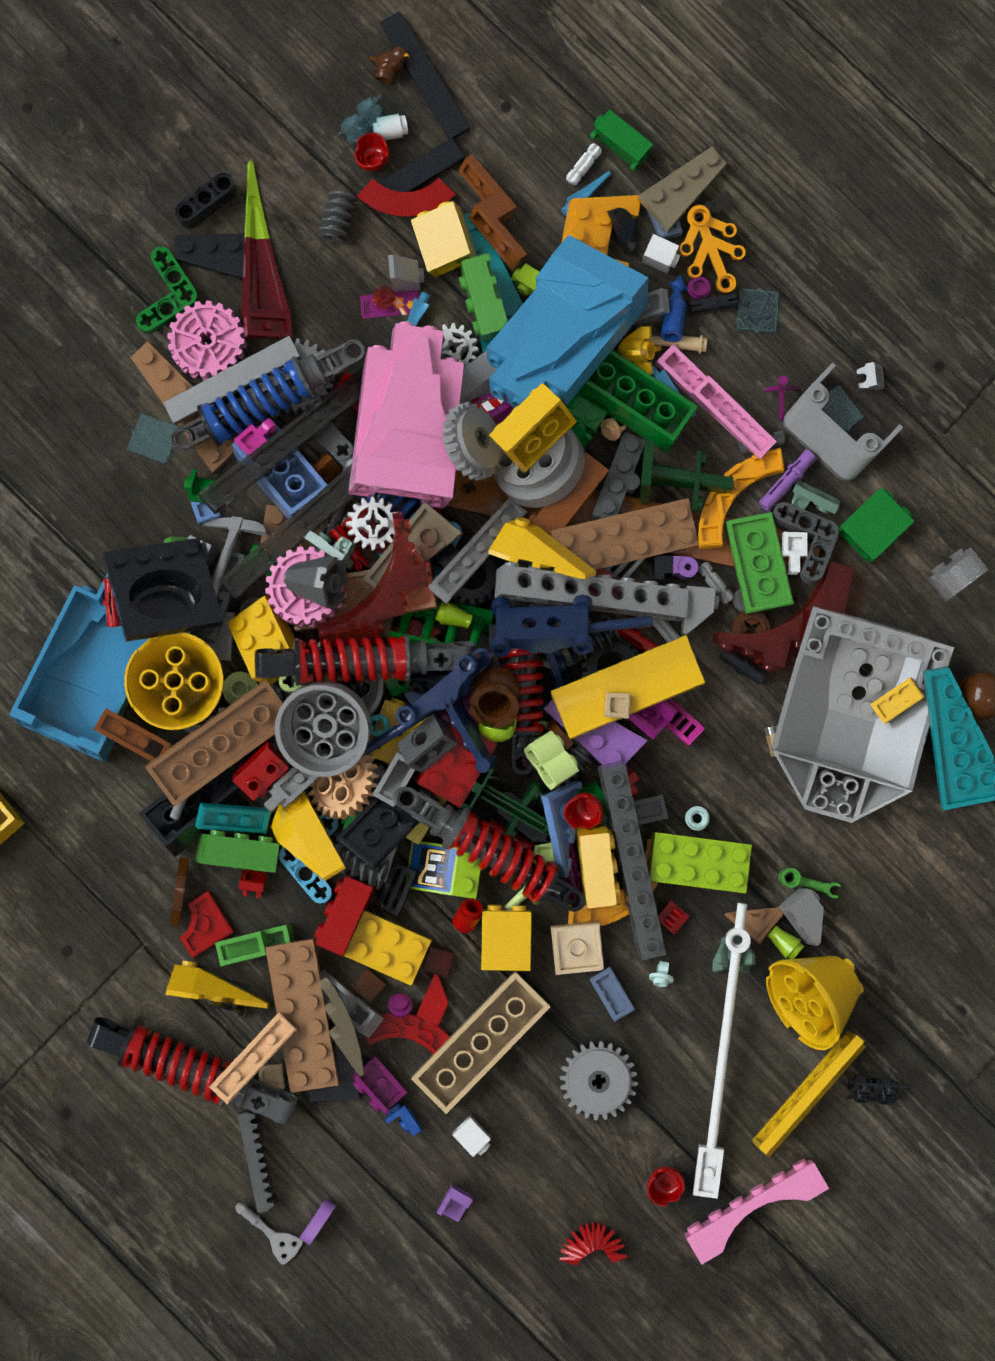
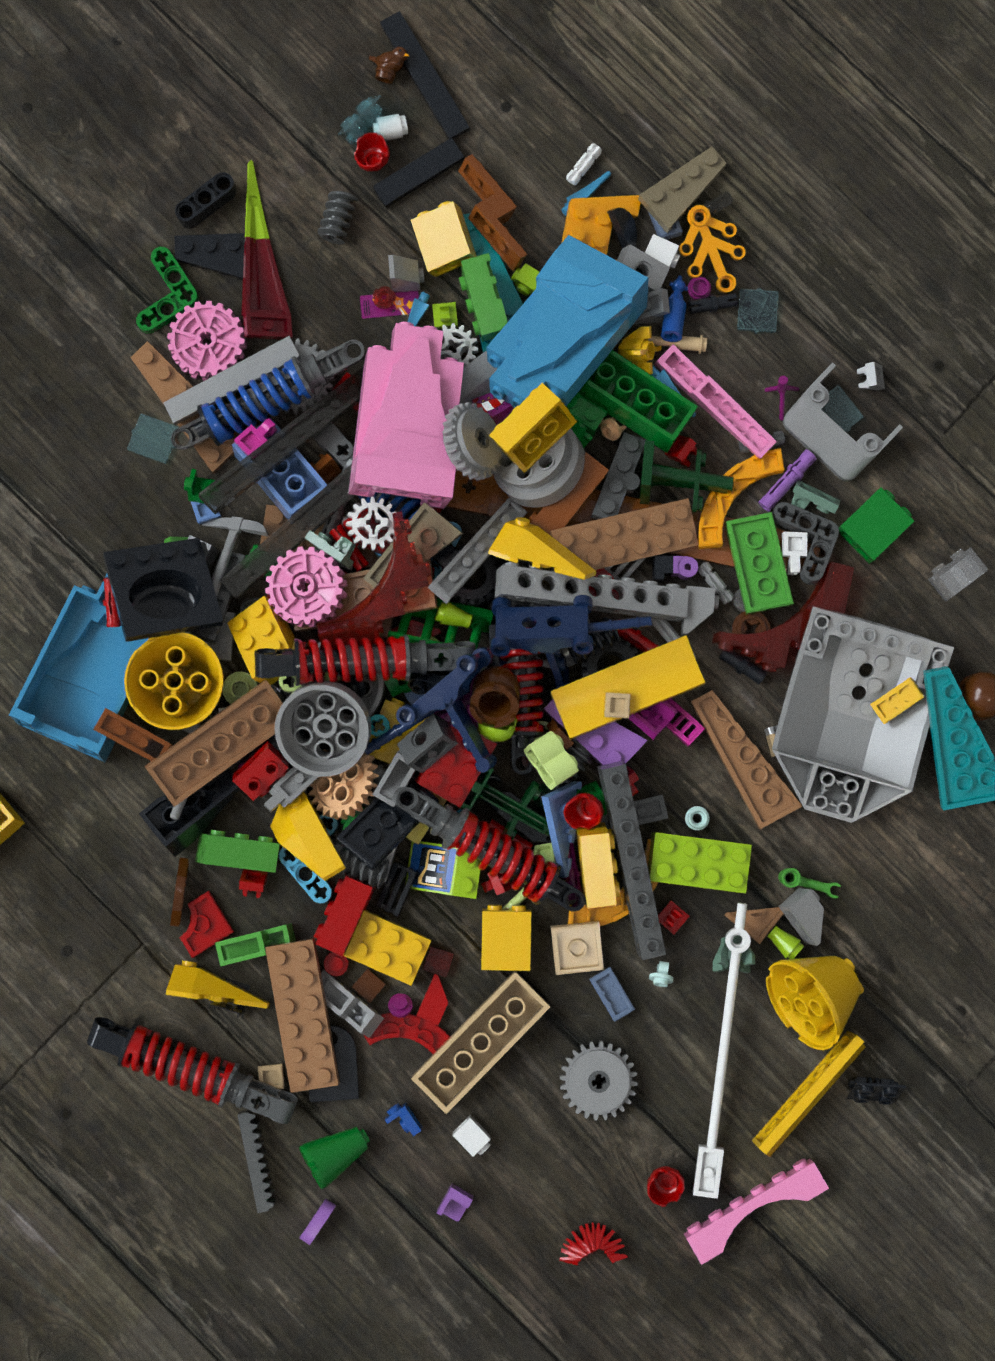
(232, 818): teal tile -> none
(252, 1058): light nougat tile -> none
(274, 1236): light grey piece -> none
(318, 580): dark grey cone -> none
(333, 1154): none -> green cone
(335, 964): none -> red plate
(344, 1031): dark tan slope -> none
(379, 1085): magenta bracket -> none
(405, 203): red tile -> none
(444, 314): none -> lime tile
(467, 915): red brick -> none
(495, 883): none -> red tile
(622, 139): green brick -> none
(650, 267): none -> light grey brick
(681, 450): none -> red tile
(753, 776): none -> medium nougat wing

